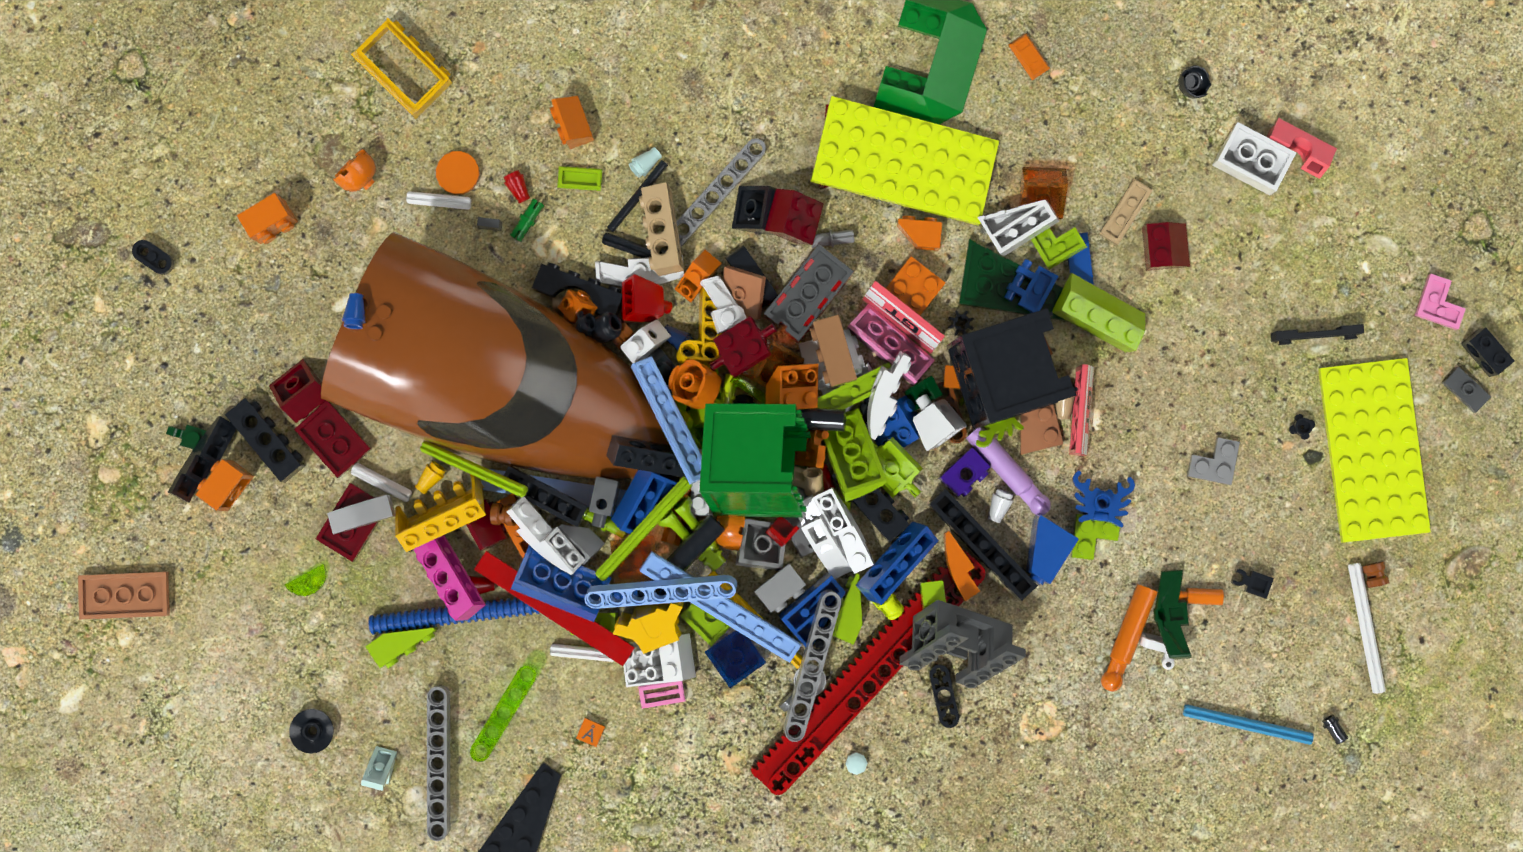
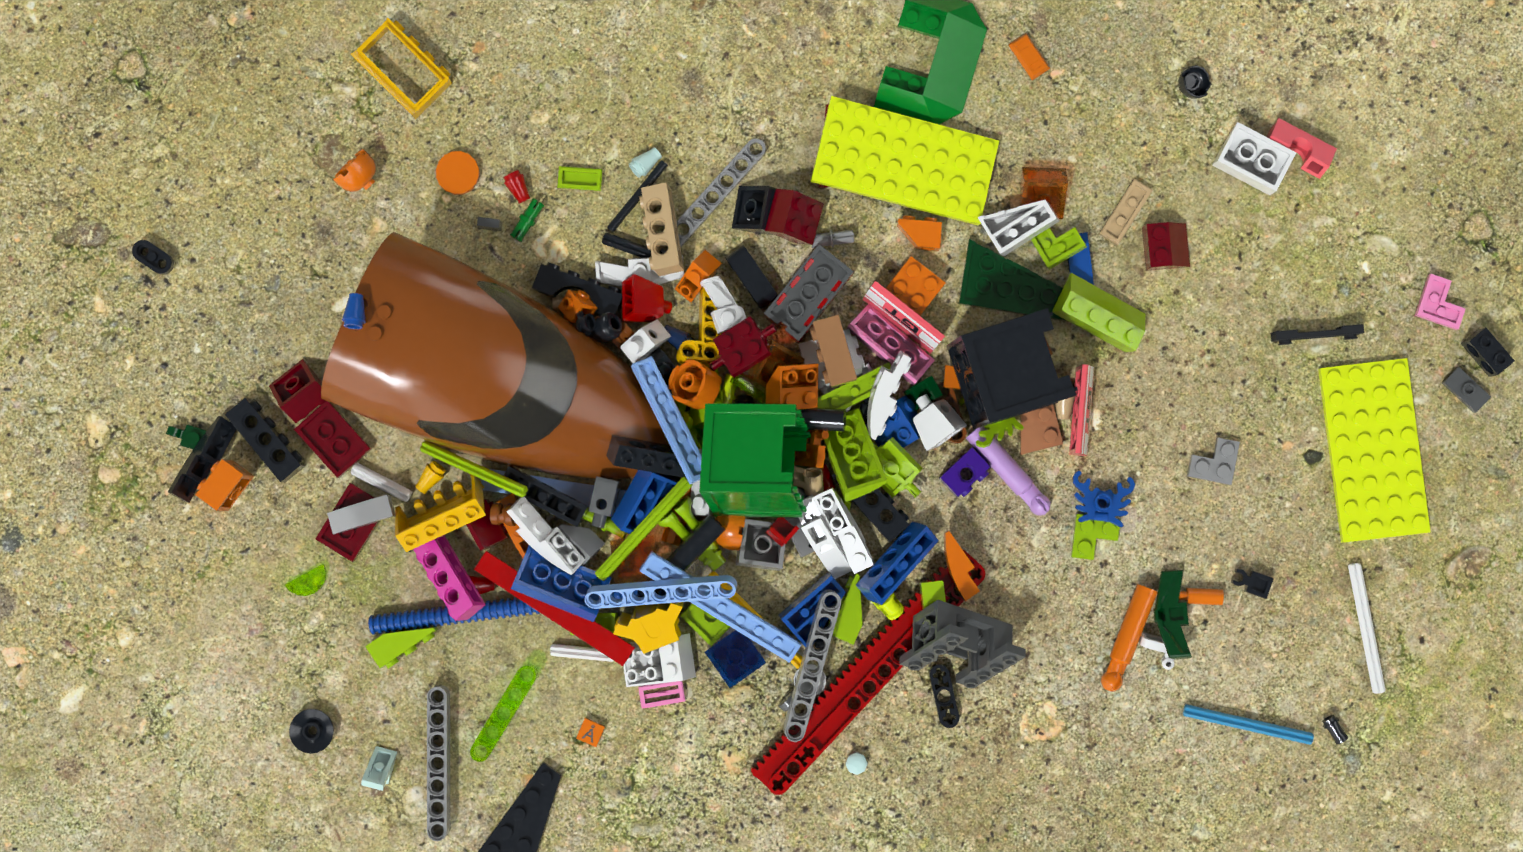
(123, 595): nougat plate -> none
(267, 219): orange brick -> none
(438, 200): white axle -> none
(573, 123): orange slope -> none
(746, 289): nougat plate -> none
(780, 588): light grey brick -> none
(958, 329): black gear -> none
(982, 545): black brick -> none
(1000, 504): white cone -> none
(1037, 289): blue plate -> none
(1047, 549): blue slope -> none
(1308, 426): black plate -> none
(1375, 574): dark orange wheel -> none

